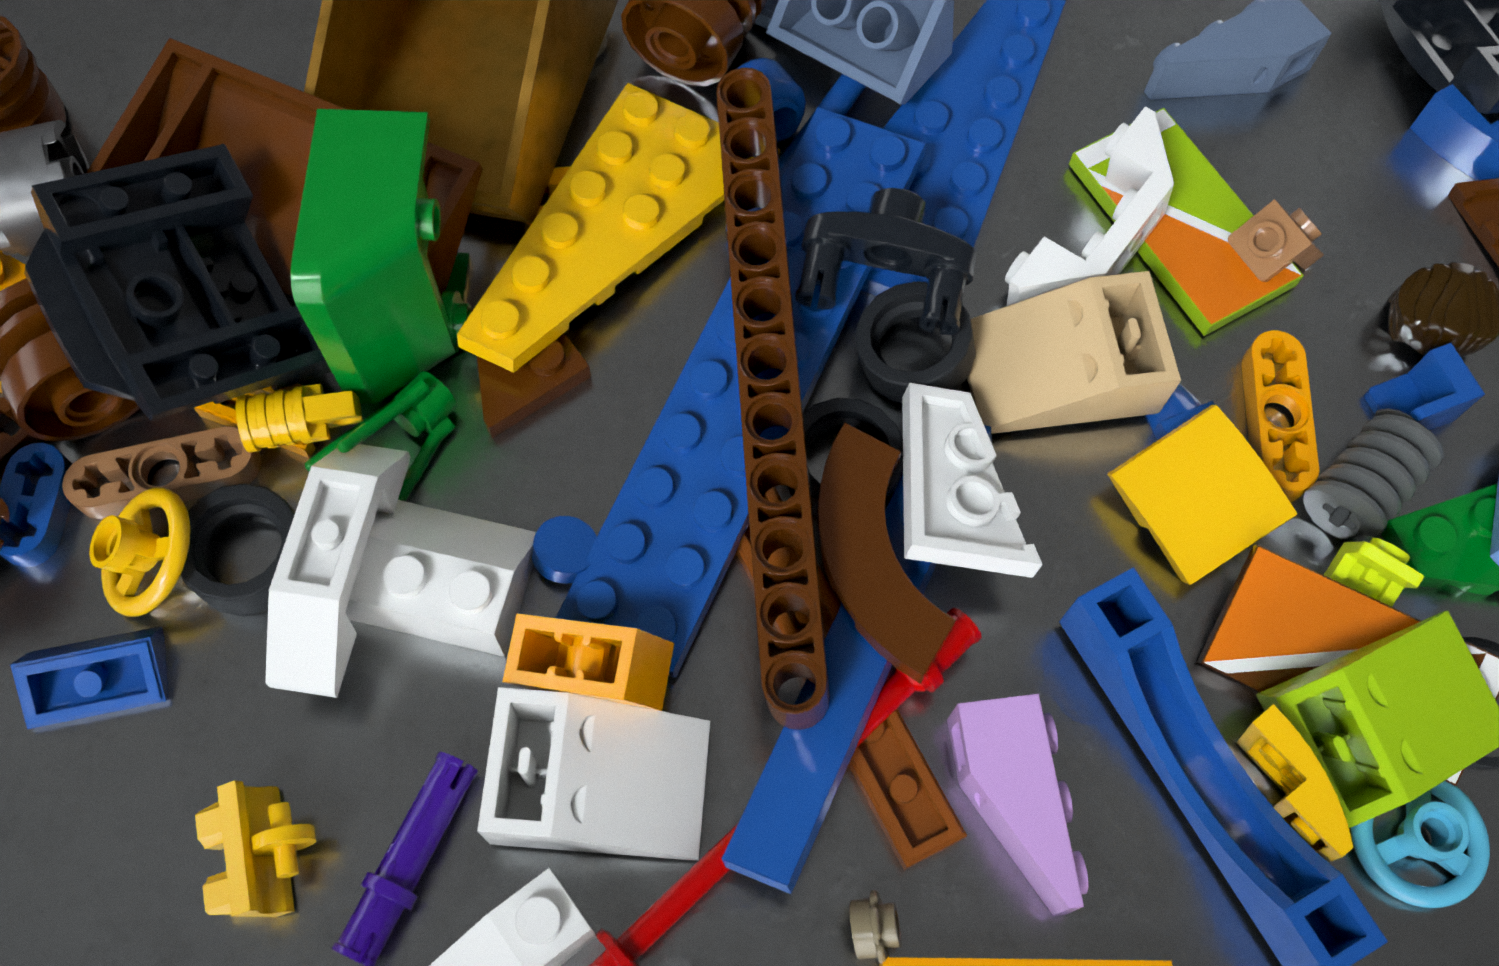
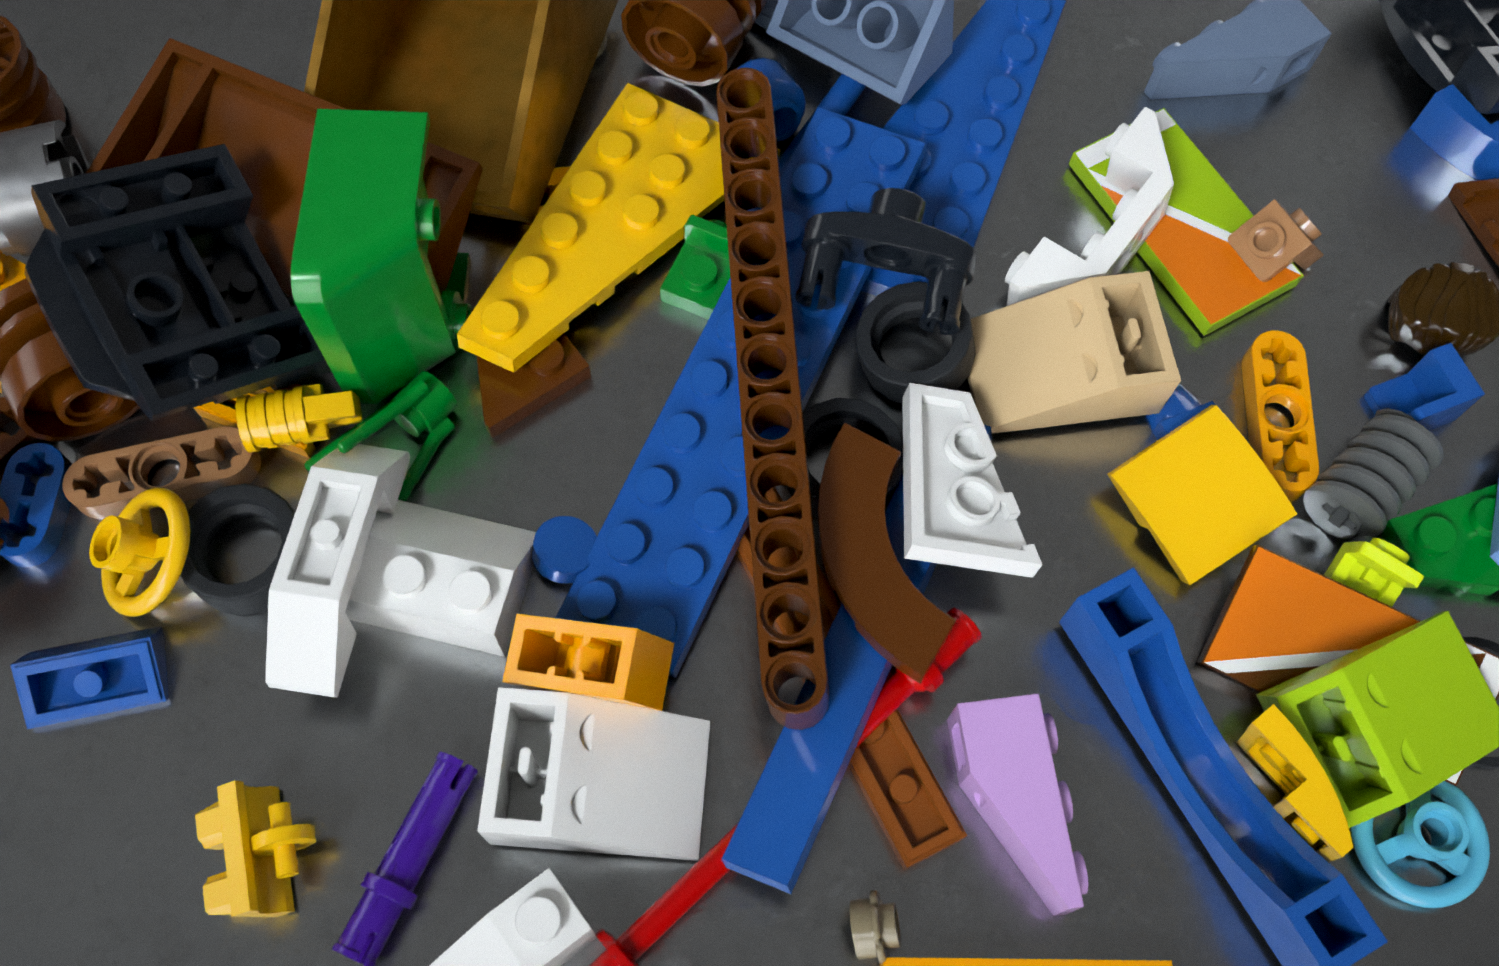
(699, 269): none -> green bracket

